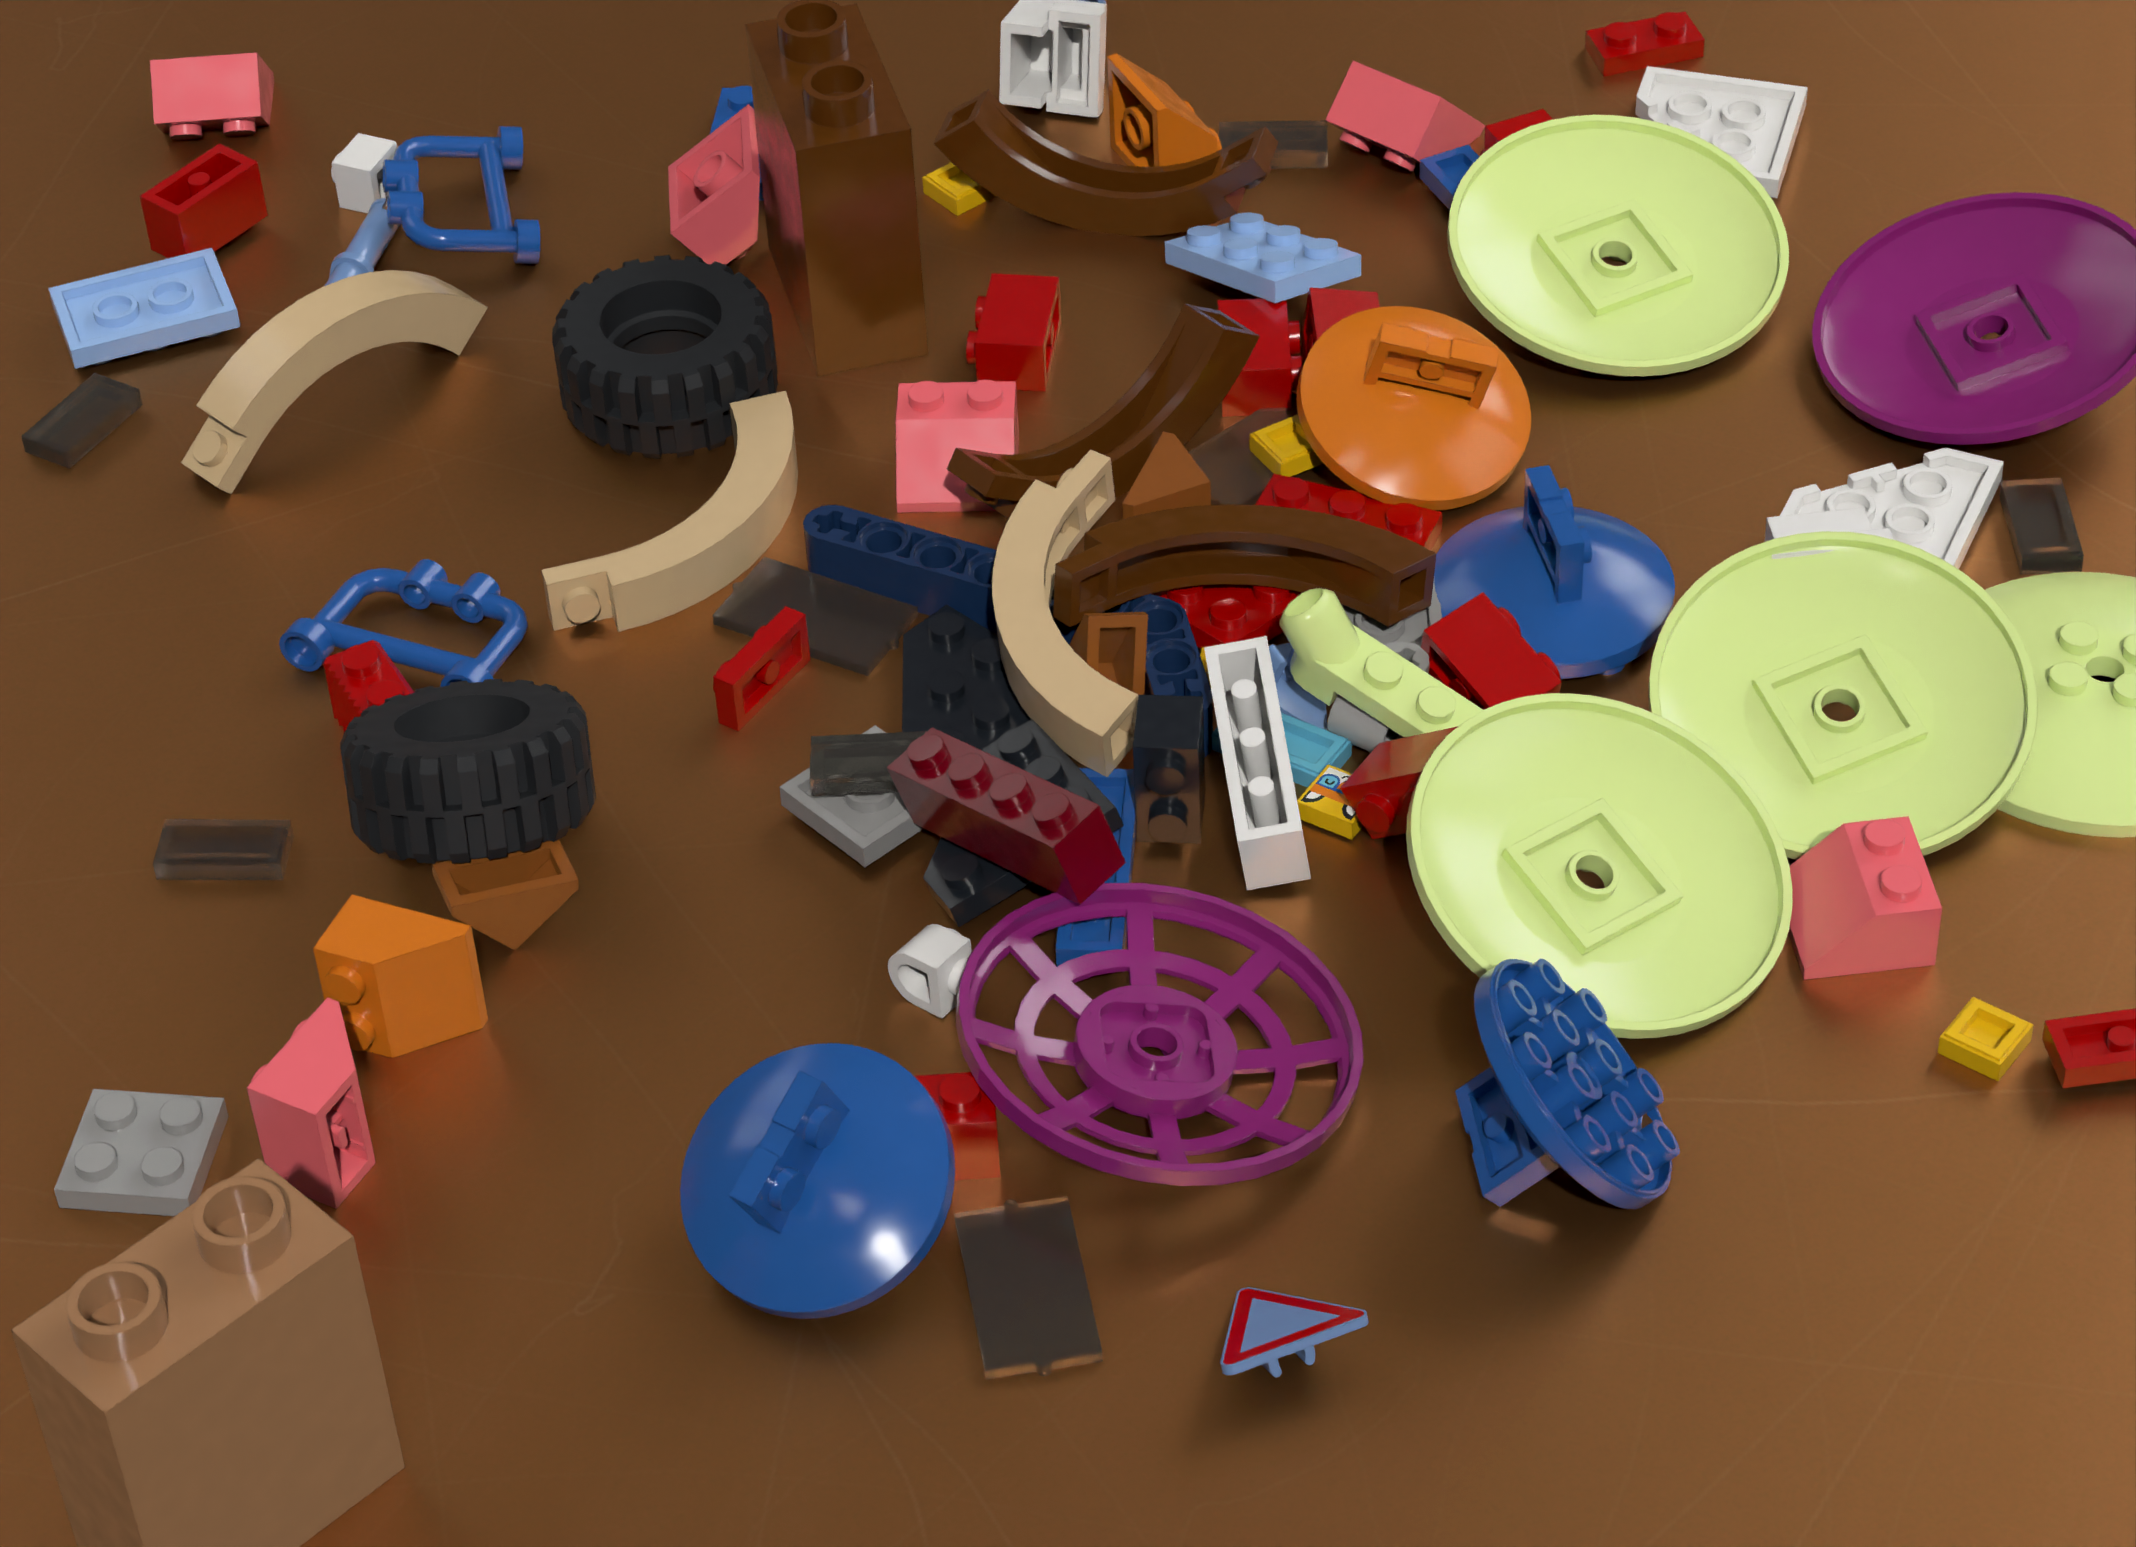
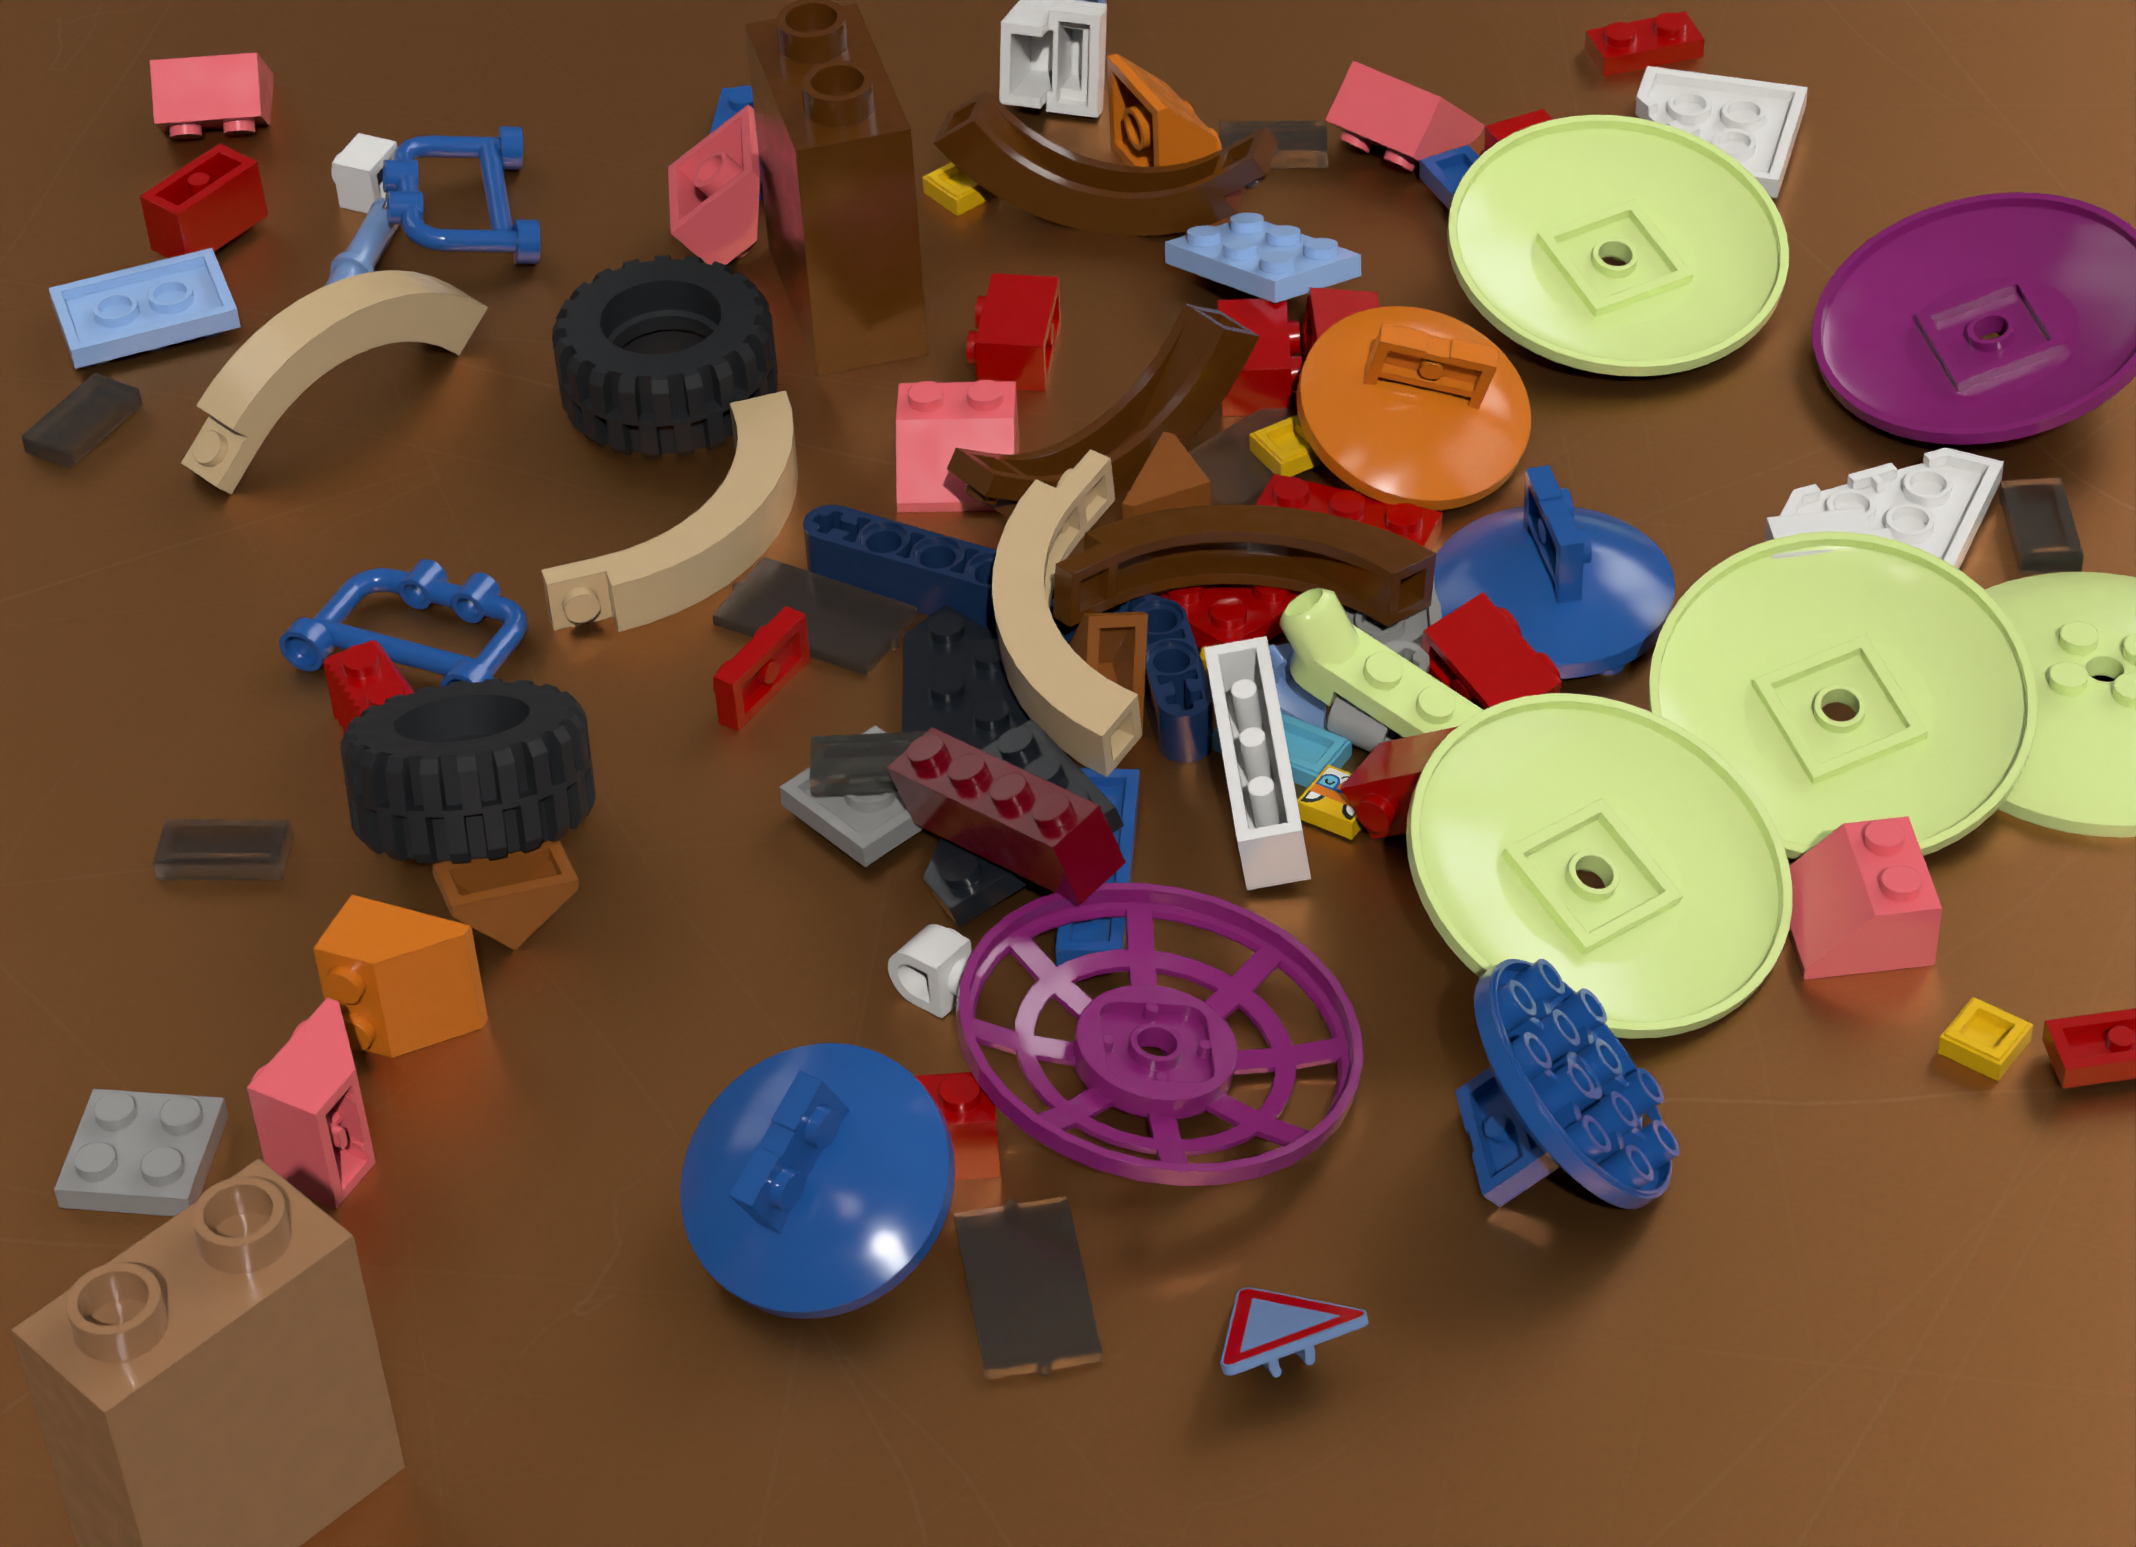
(1169, 768): black brick -> none

